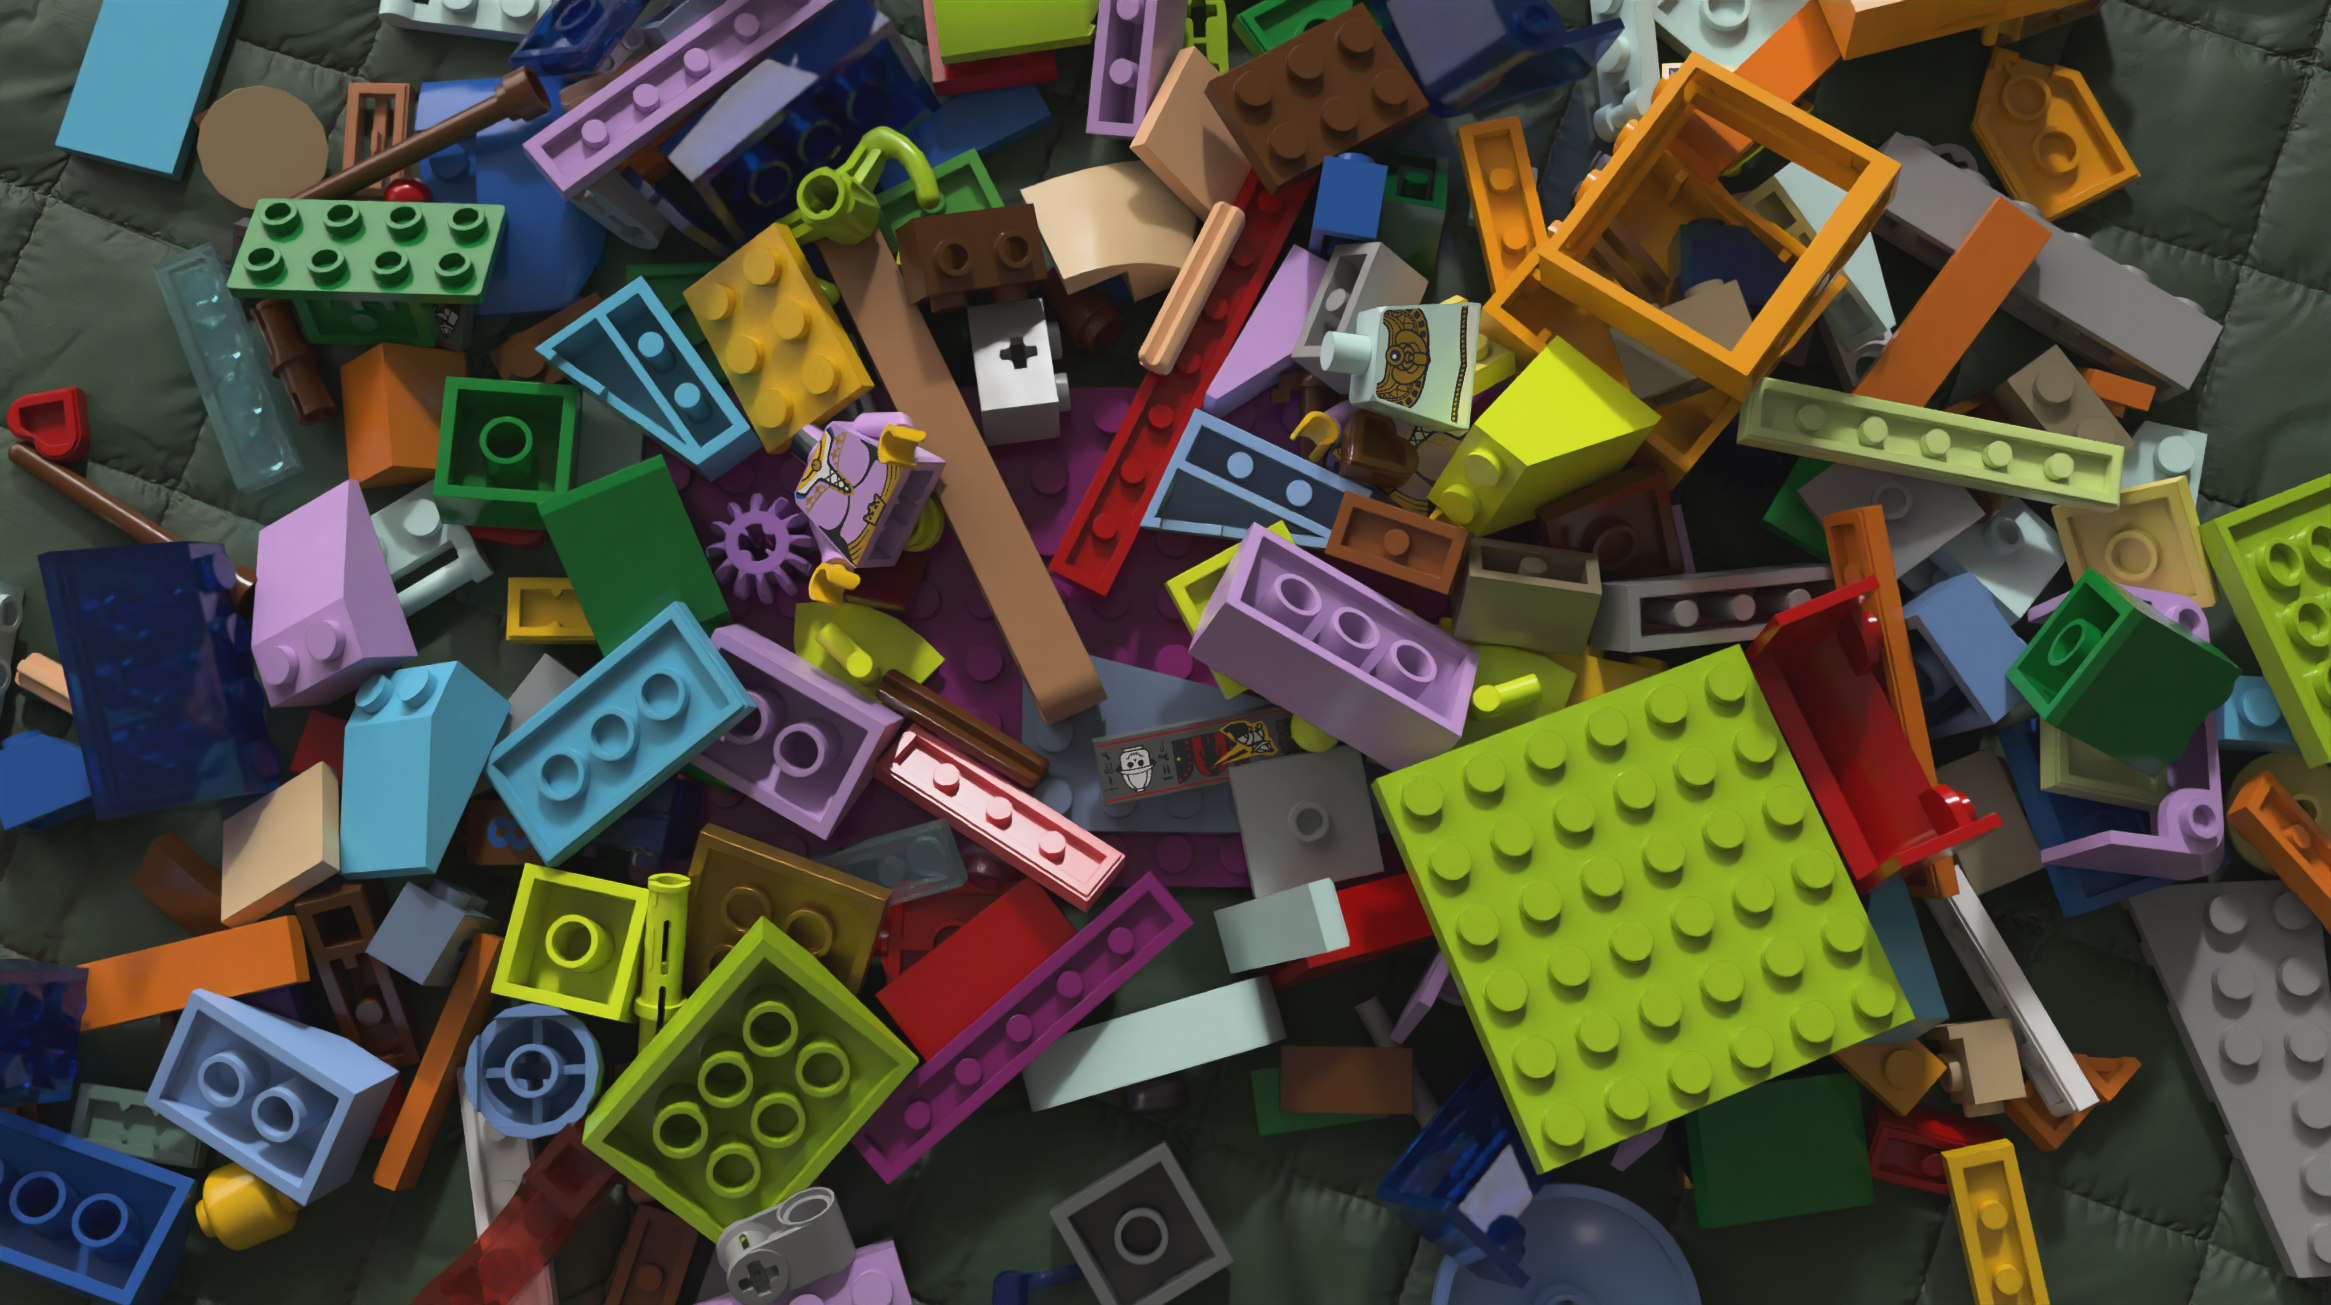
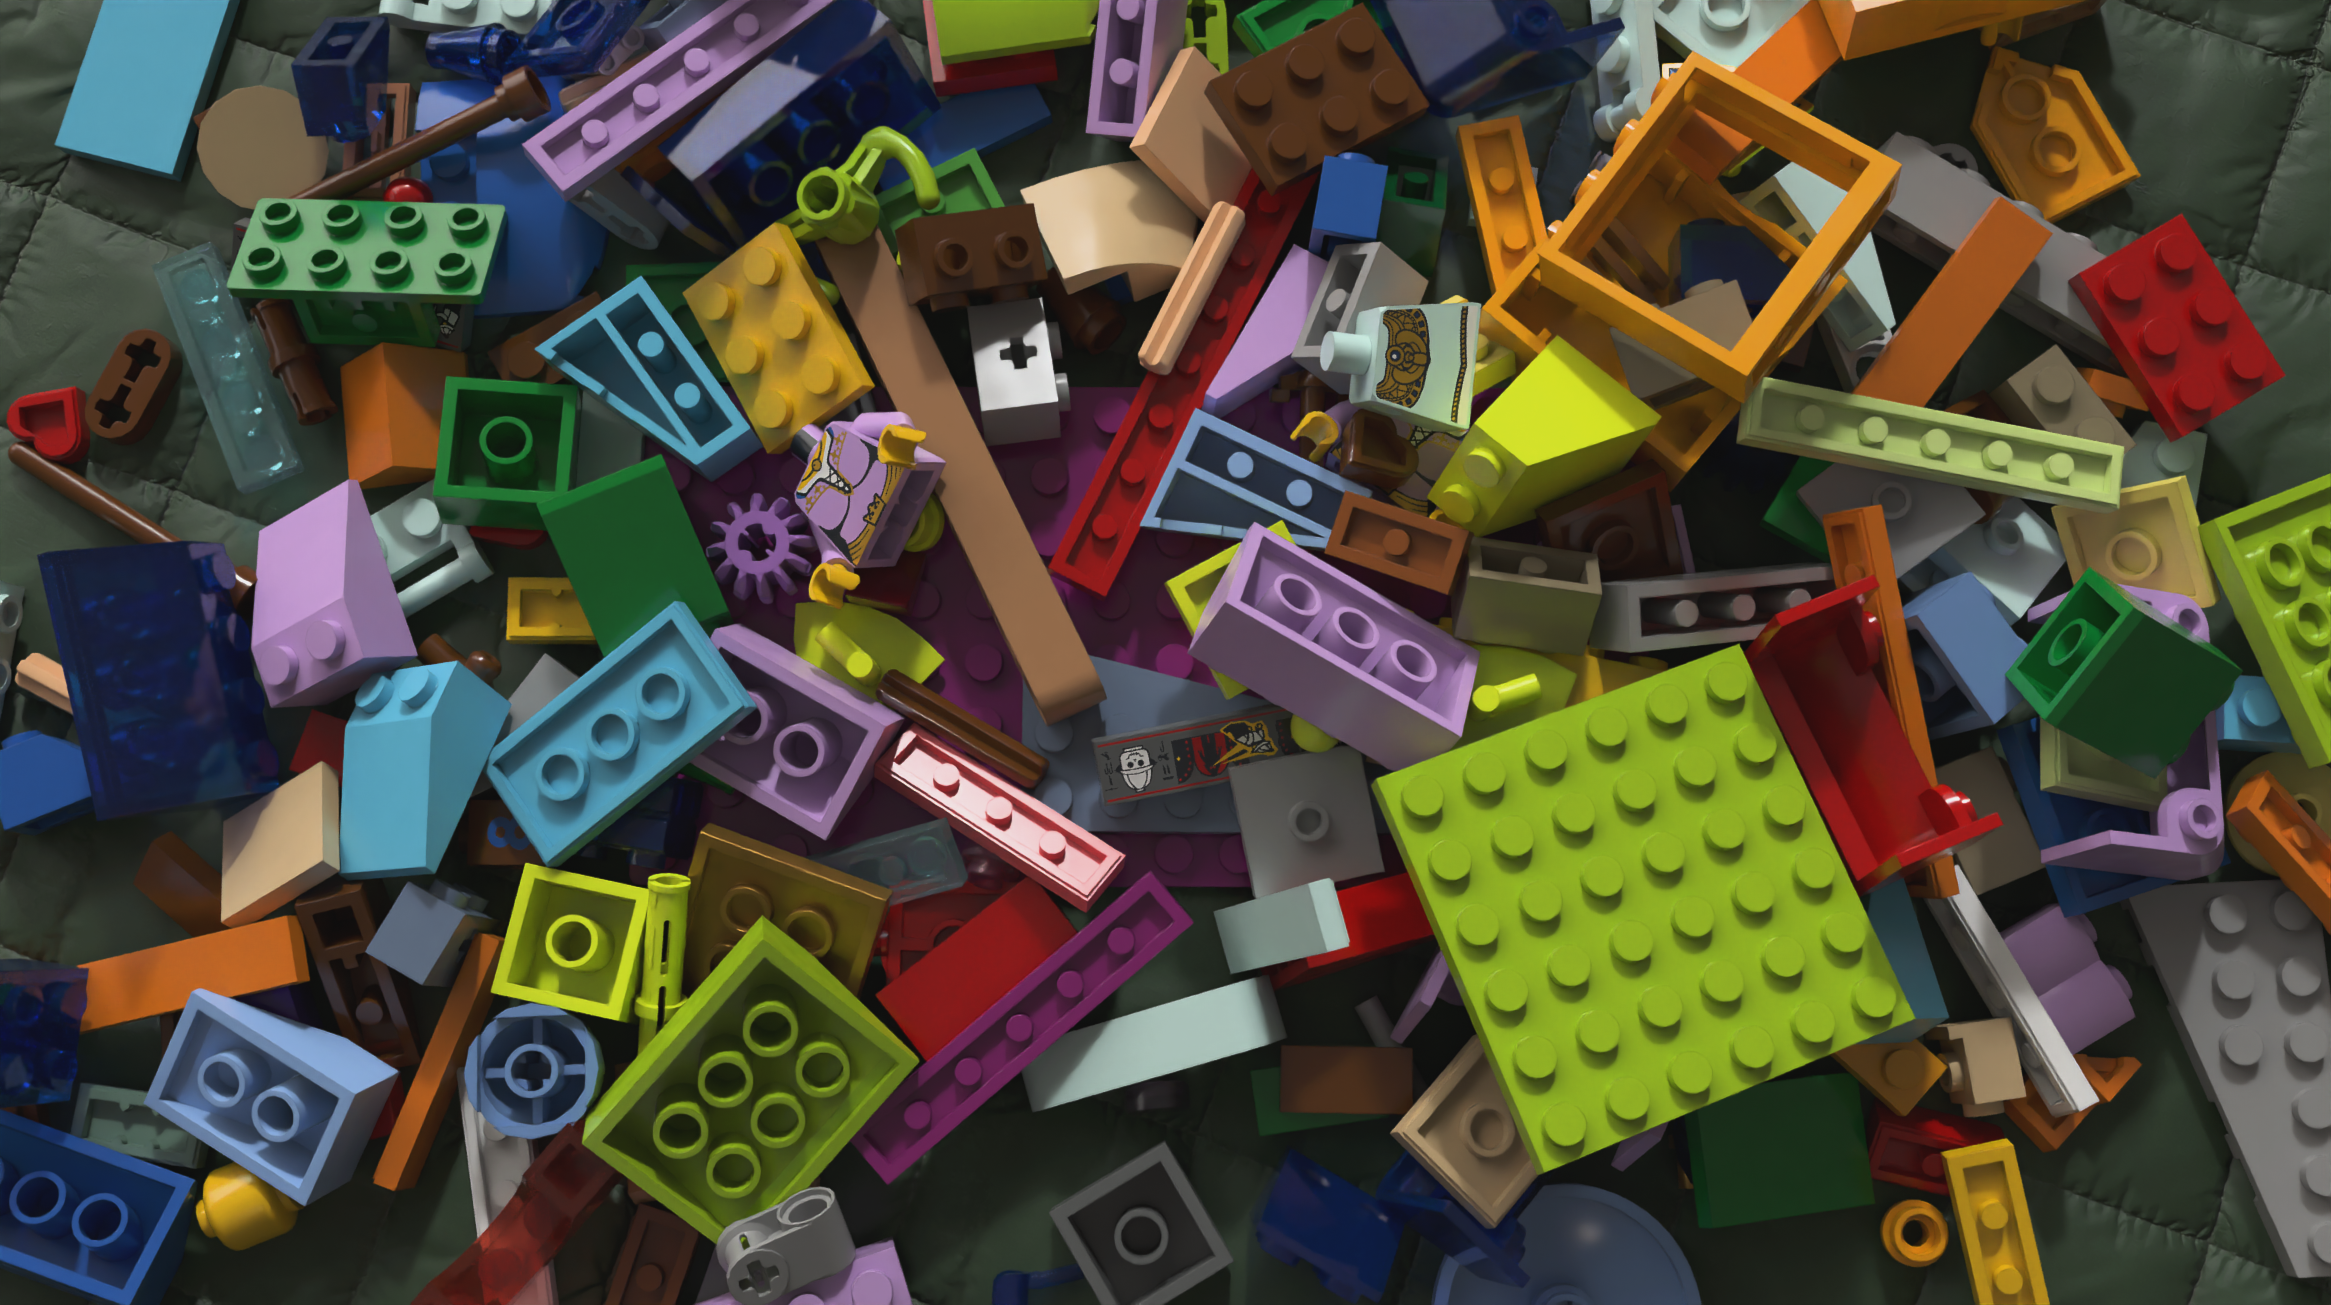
(133, 387): none -> reddish brown beam
(344, 77): none -> clear blue slope
(474, 51): none -> clear blue cone
(481, 663): none -> reddish brown arm
(1329, 1224): none -> clear blue slope
(1469, 1137): none -> tan tile
(1933, 1238): none -> light orange plate
(2068, 976): none -> lavender brick
(2176, 328): none -> red plate

